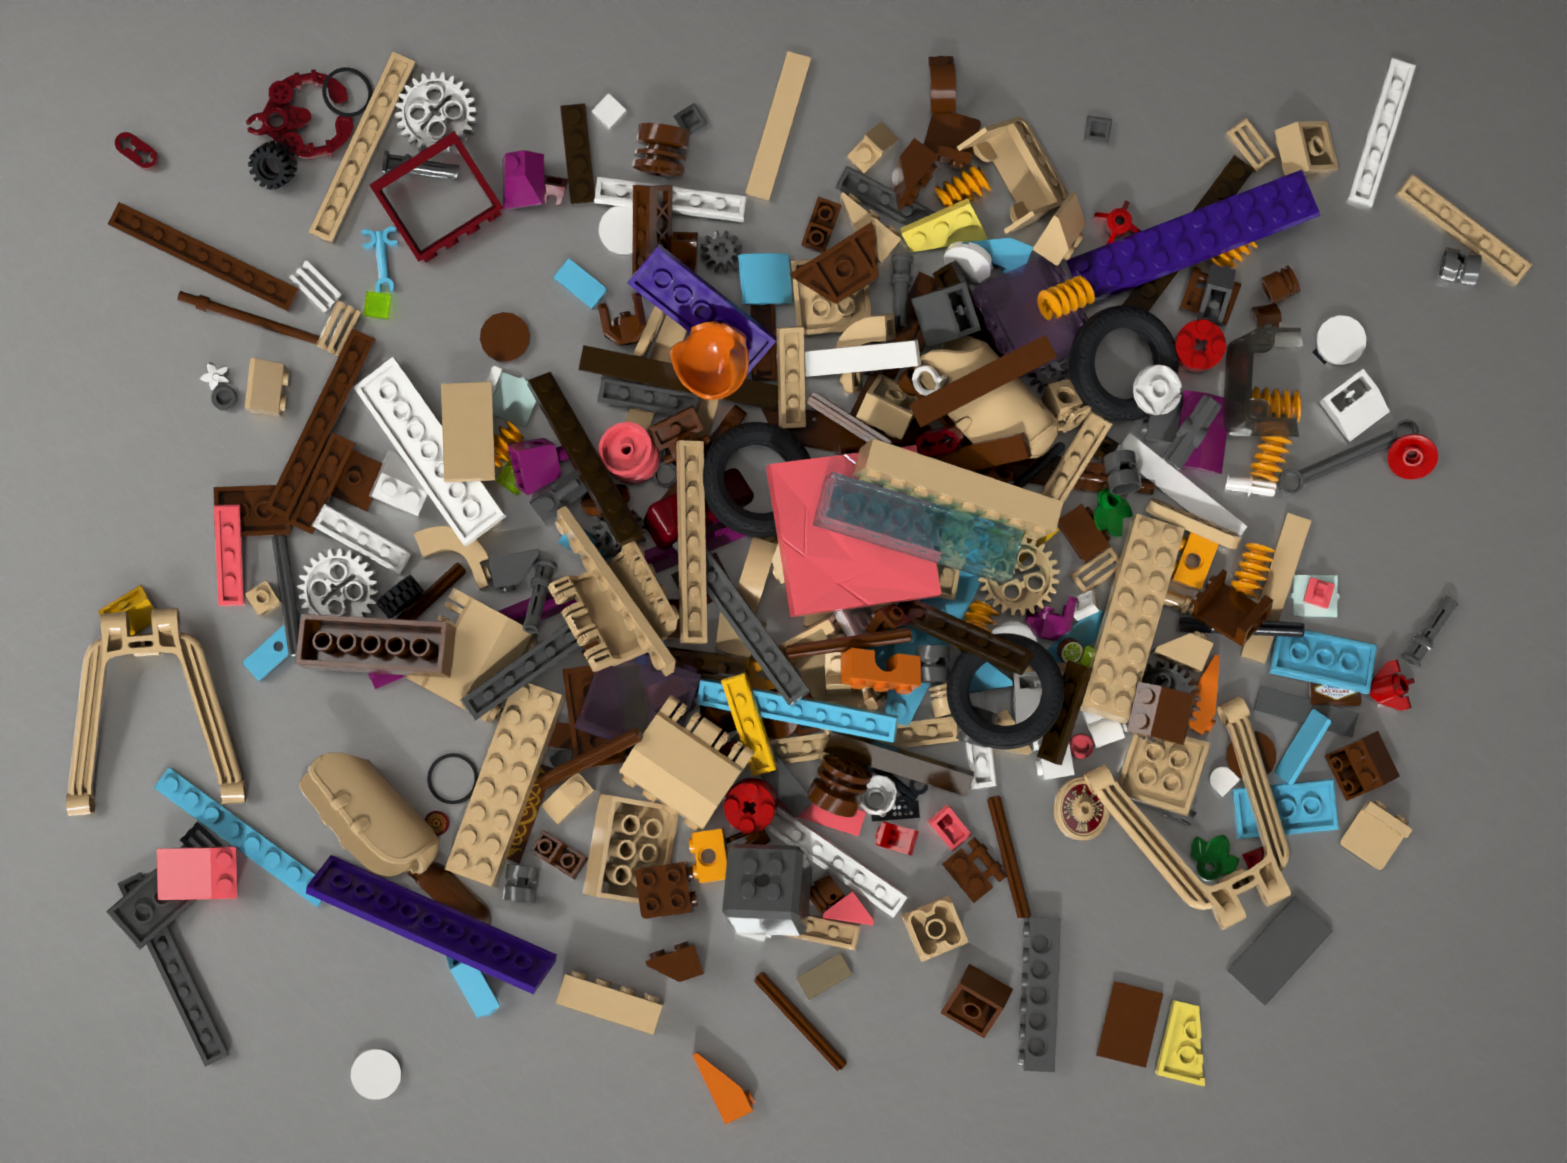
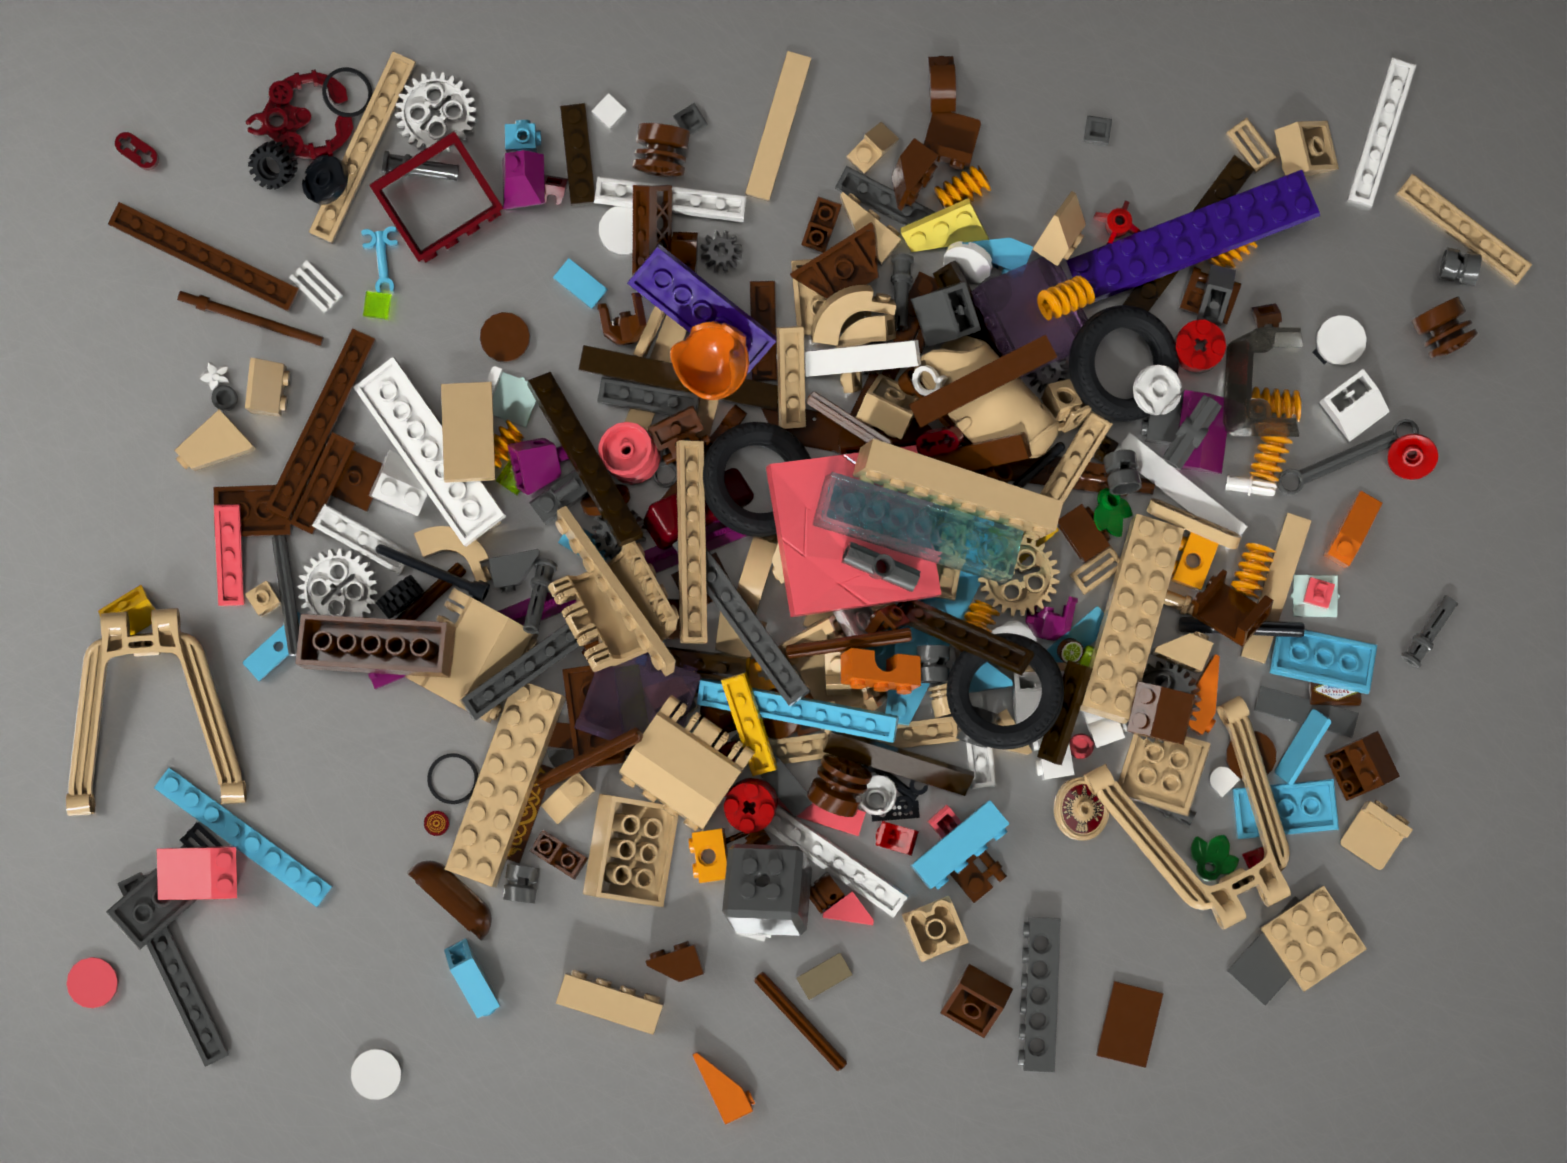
(92, 982): none -> coral tile
(213, 443): none -> tan slope
(325, 180): none -> black tile
(327, 328): tan tile -> none
(369, 815): tan animal -> none
(431, 924): dark purple plate -> none
(477, 589): none -> black piece
(521, 129): none -> medium azure brick
(665, 890): reddish brown bracket -> none
(765, 279): medium azure slope -> none
(831, 932): tan tile -> none
(842, 305): none -> tan arch
(866, 560): none -> dark grey piece
(960, 844): none -> medium azure brick
(1008, 857): reddish brown axle -> none
(1022, 167): tan windscreen -> none
(1087, 605): white tile -> none
(1181, 1046): light yellow wing -> none
(1280, 285): reddish brown piece -> none
(1313, 938): none -> tan plate
(1353, 530): none -> orange slope
(1390, 687): red brick -> none
(1444, 327): none -> reddish brown wheel

